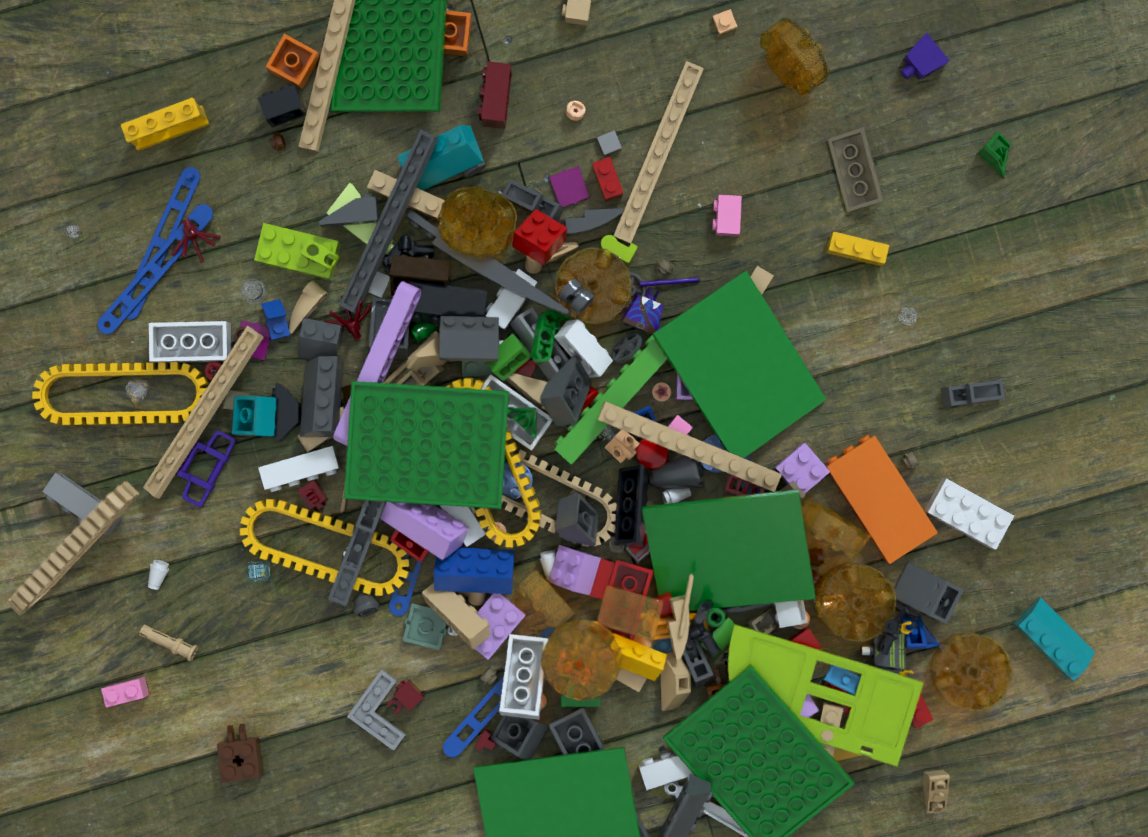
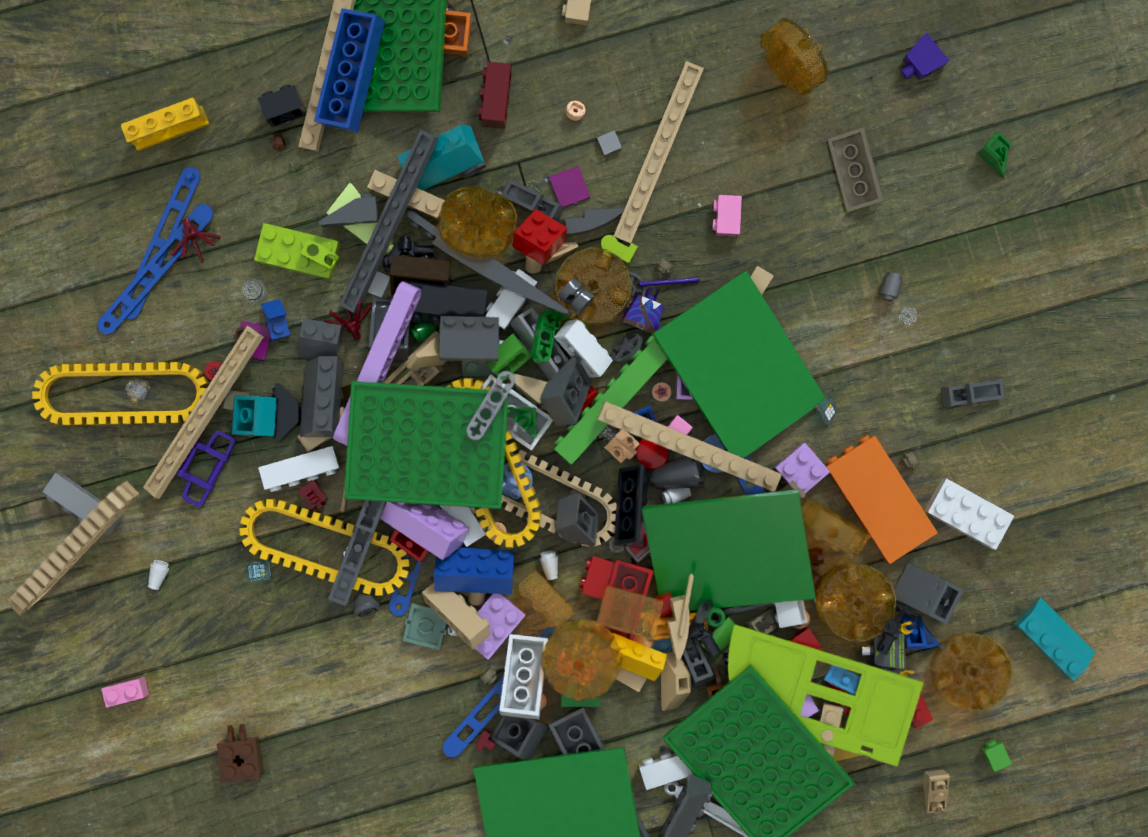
(73, 231): clear plate -> none
(176, 646): tan pin -> none
(189, 341): white brick -> none
(293, 61): orange brick -> none
(308, 302): tan piece -> none
(349, 70): none -> blue brick
(368, 719): light grey plate -> none
(407, 695): dark red brick -> none
(487, 403): none -> light grey beam
(526, 369): red tile -> none
(574, 570): lavender brick -> none
(607, 179): red brick -> none
(724, 22): light nougat plate -> none
(730, 482): red slope -> none
(826, 410): none -> clear light blue slope
(857, 249): yellow brick -> none
(891, 286): none -> flat silver brick
(995, 755): none -> bright green brick

